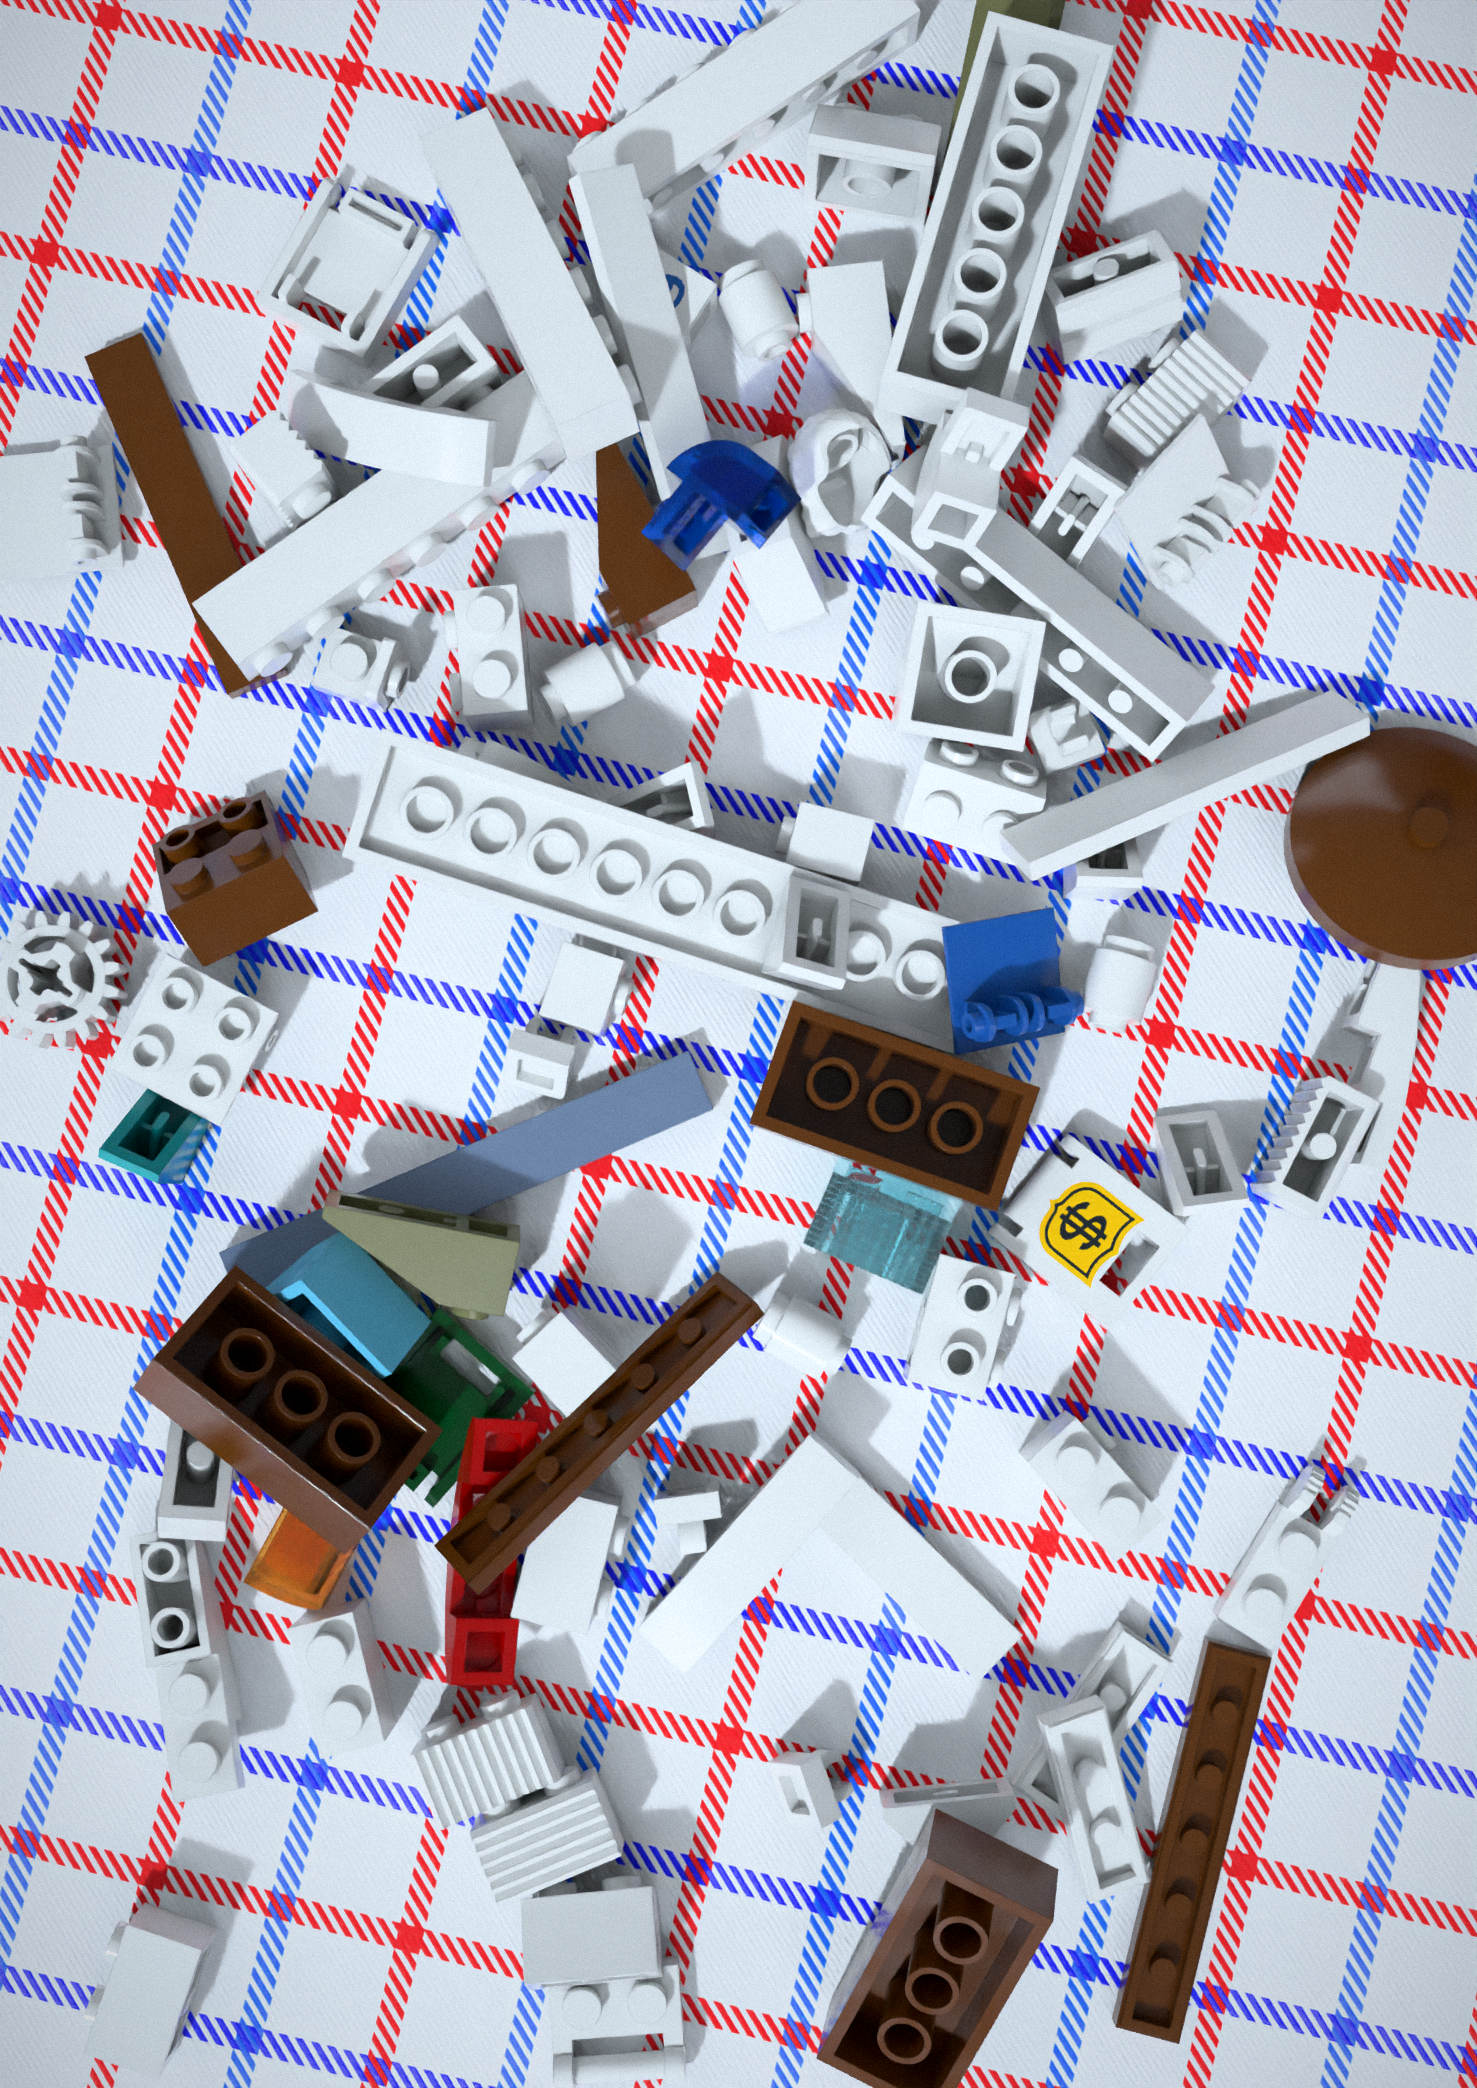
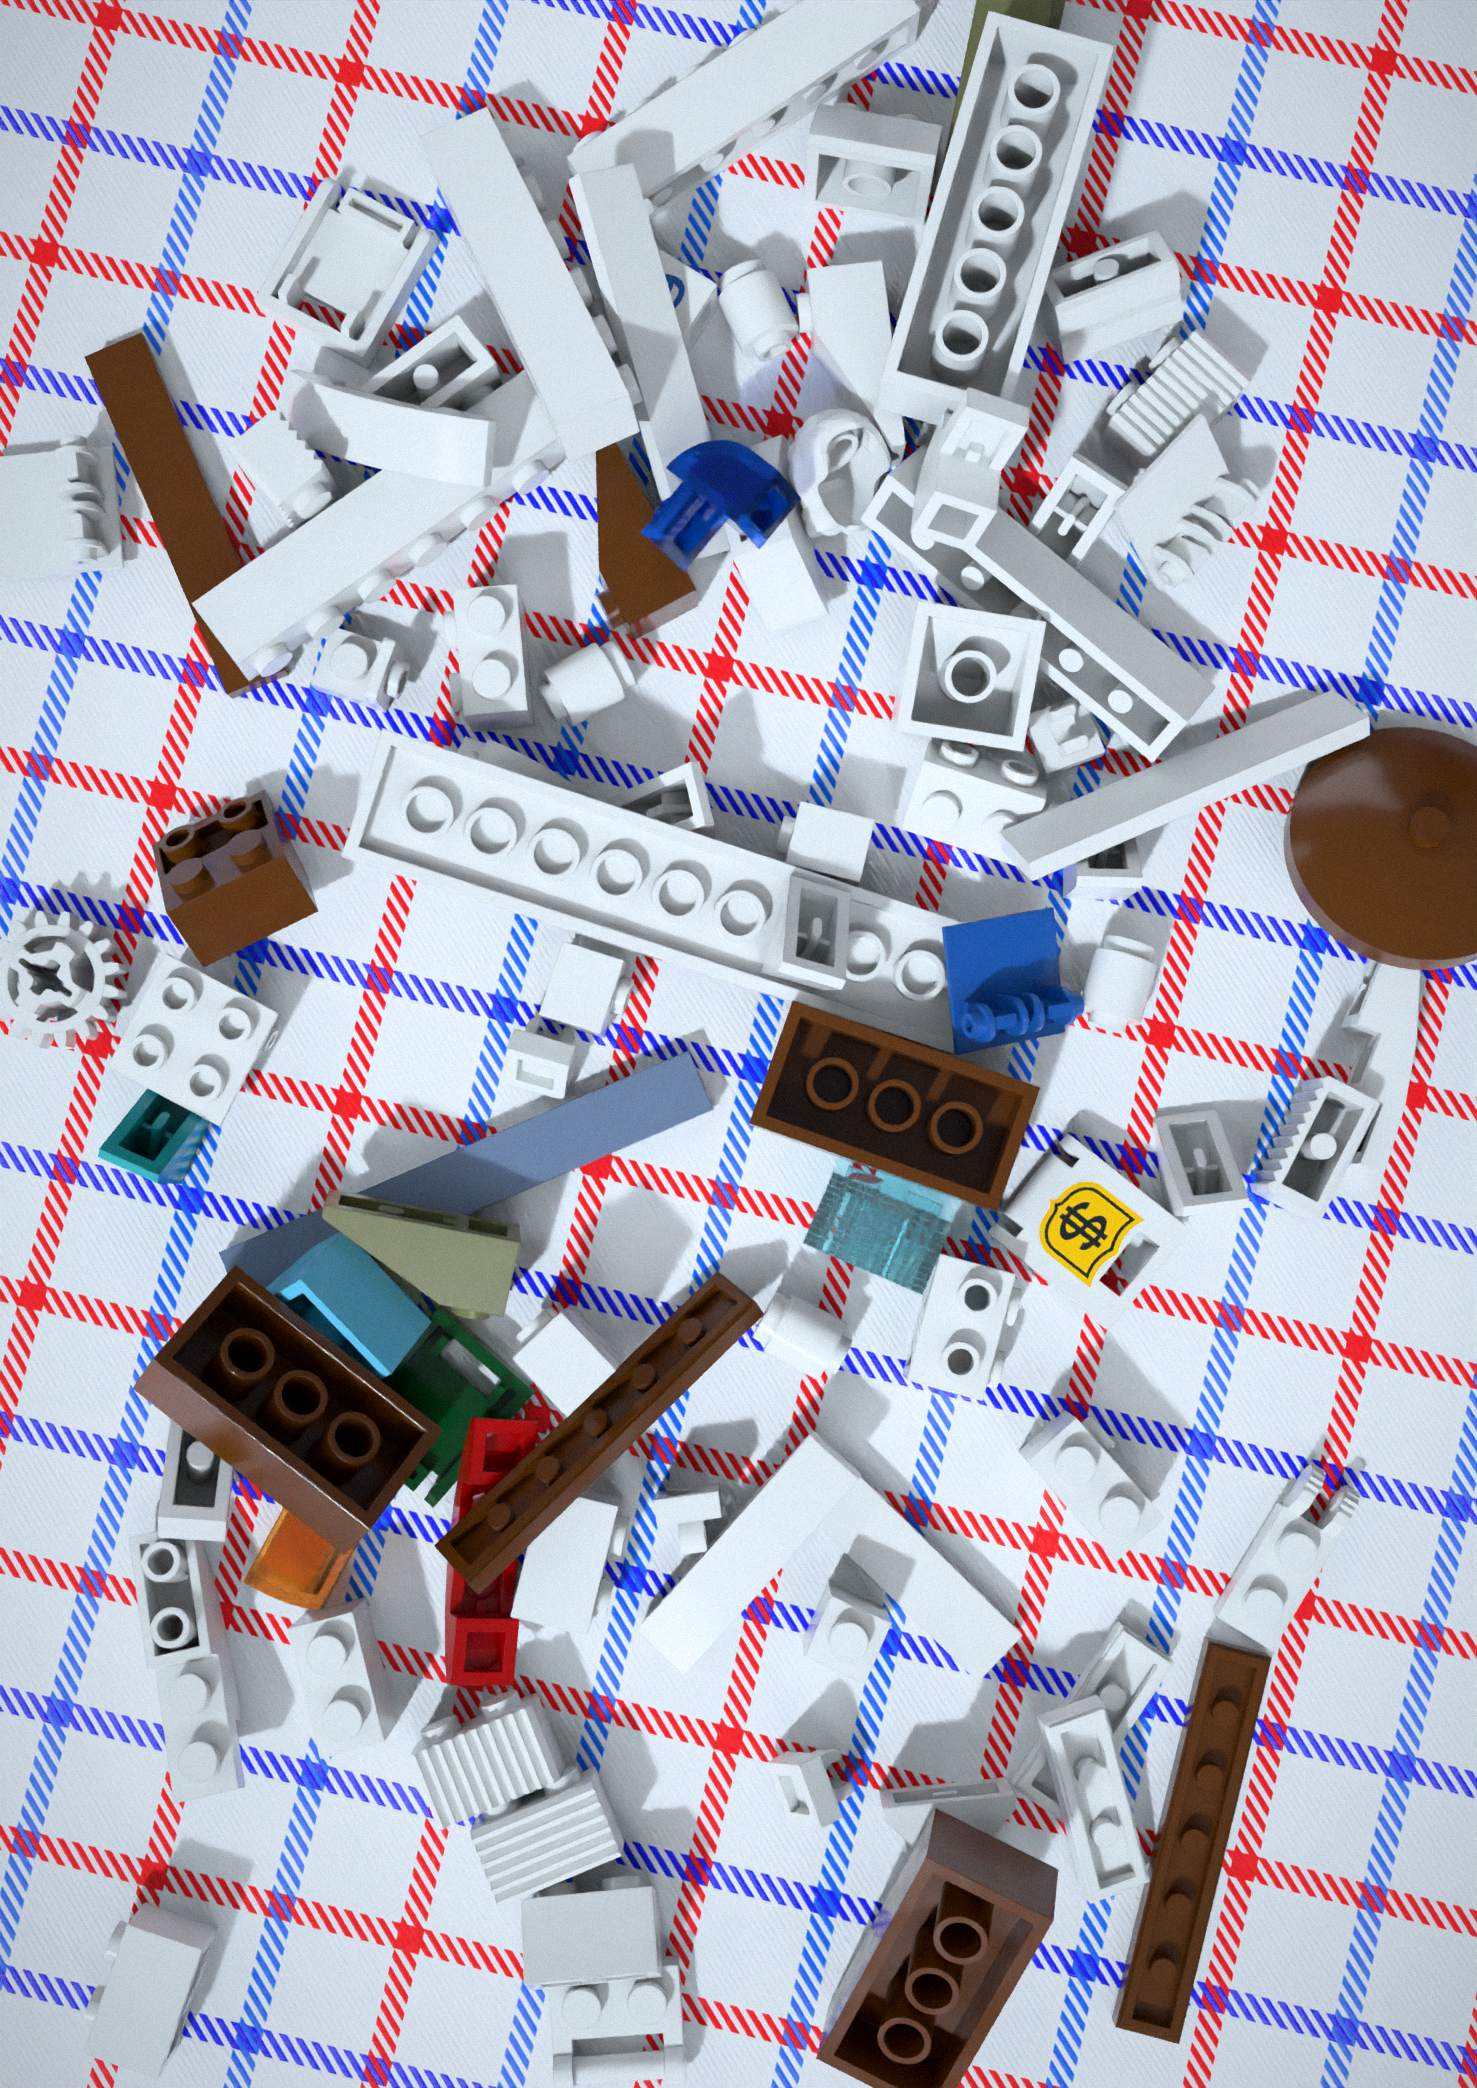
(846, 1633): none -> white brick

